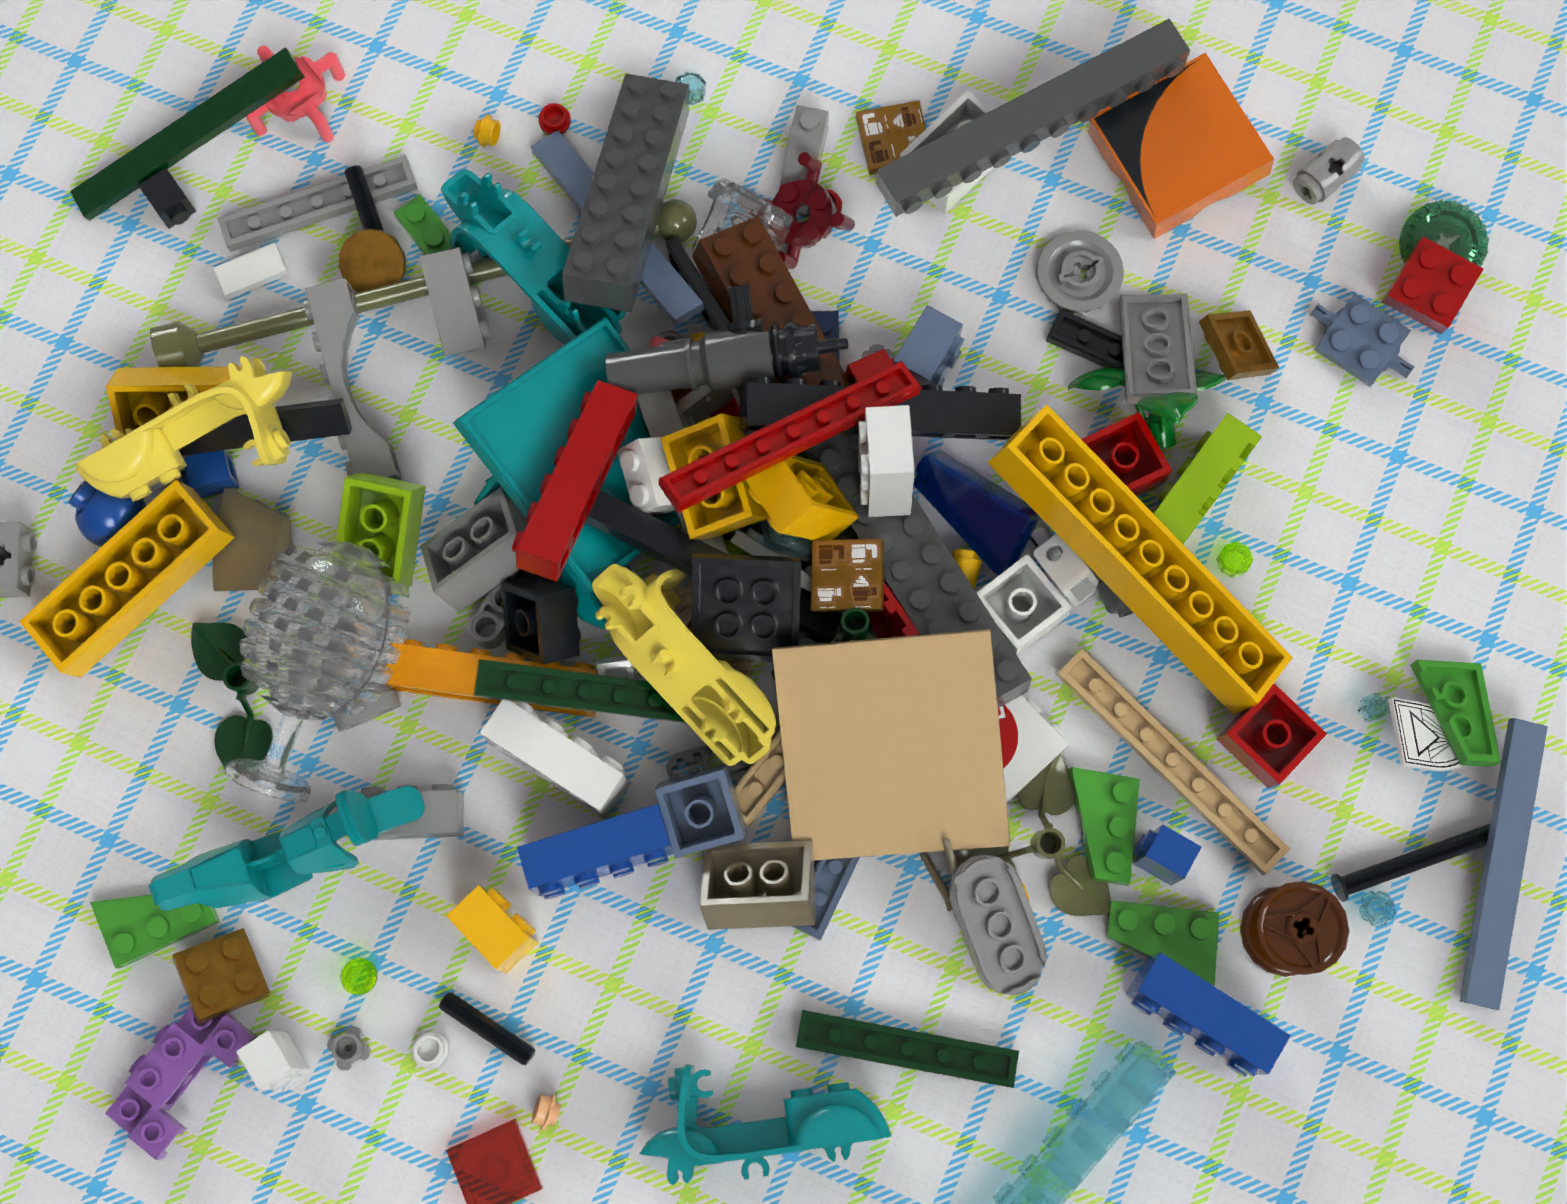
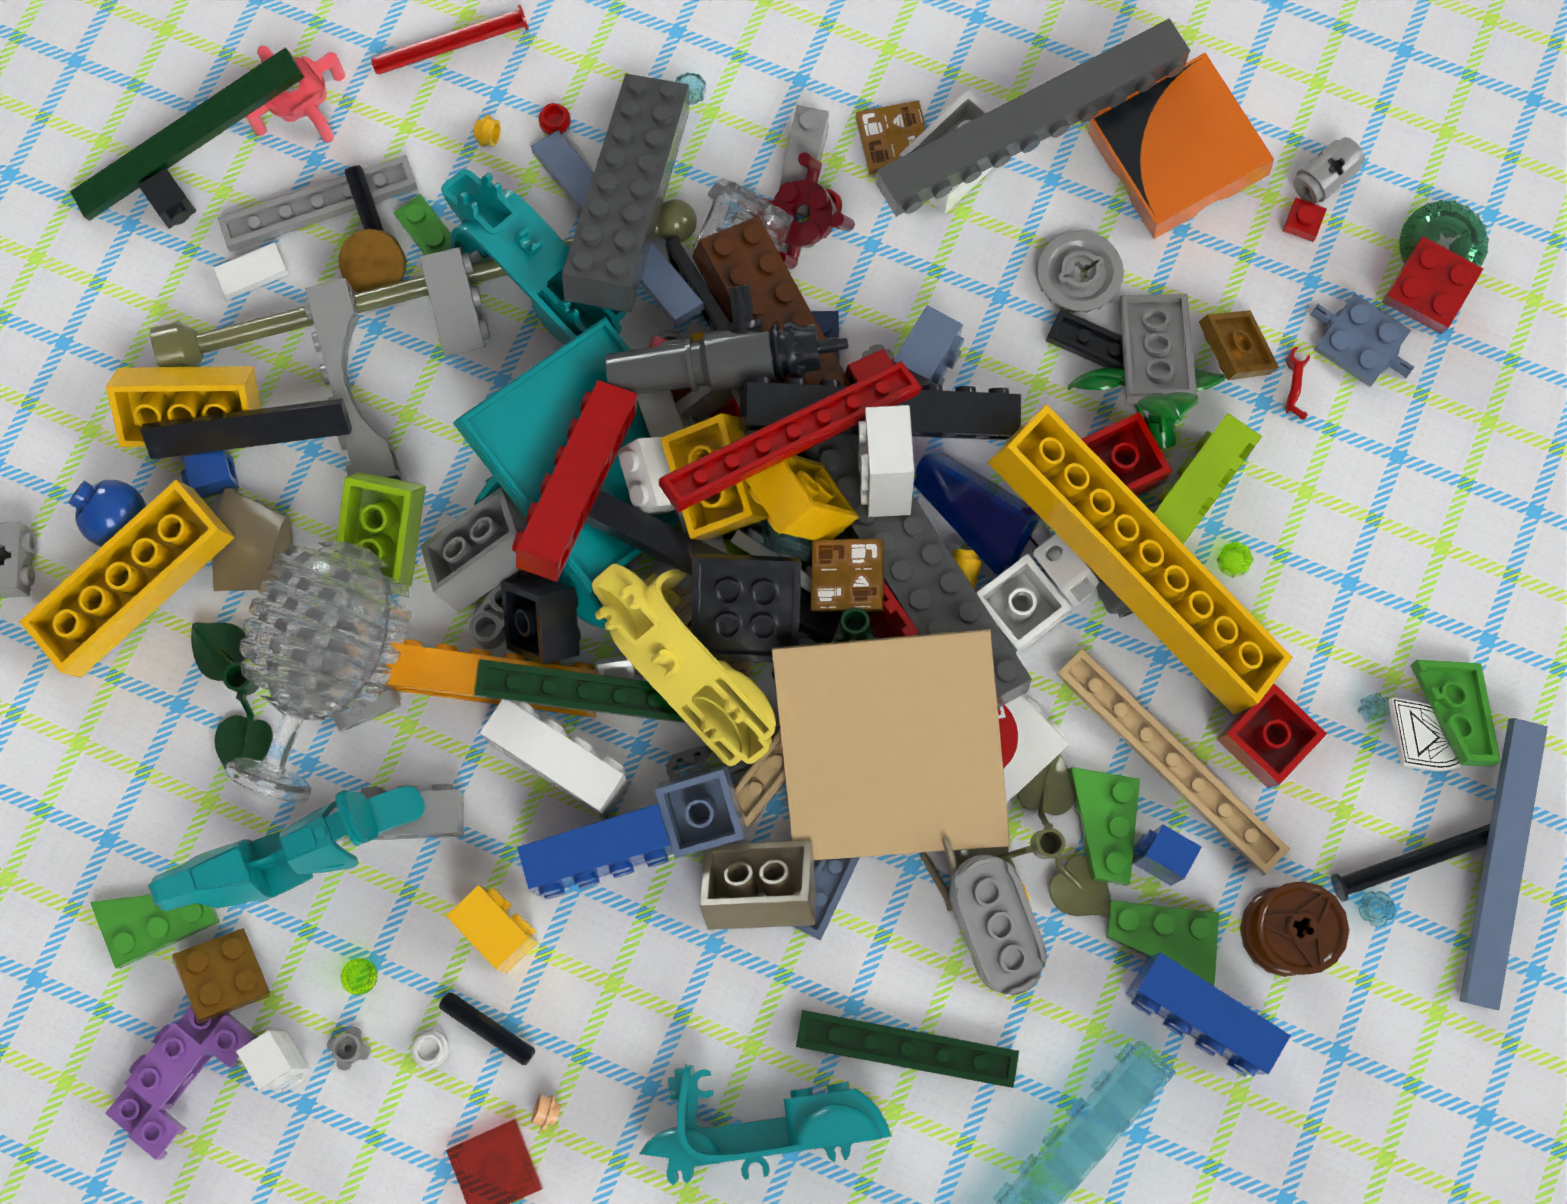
(152, 450): light yellow piece -> none
(449, 41): none -> red axle
(1296, 384): none -> red piece
(1304, 219): none -> red plate

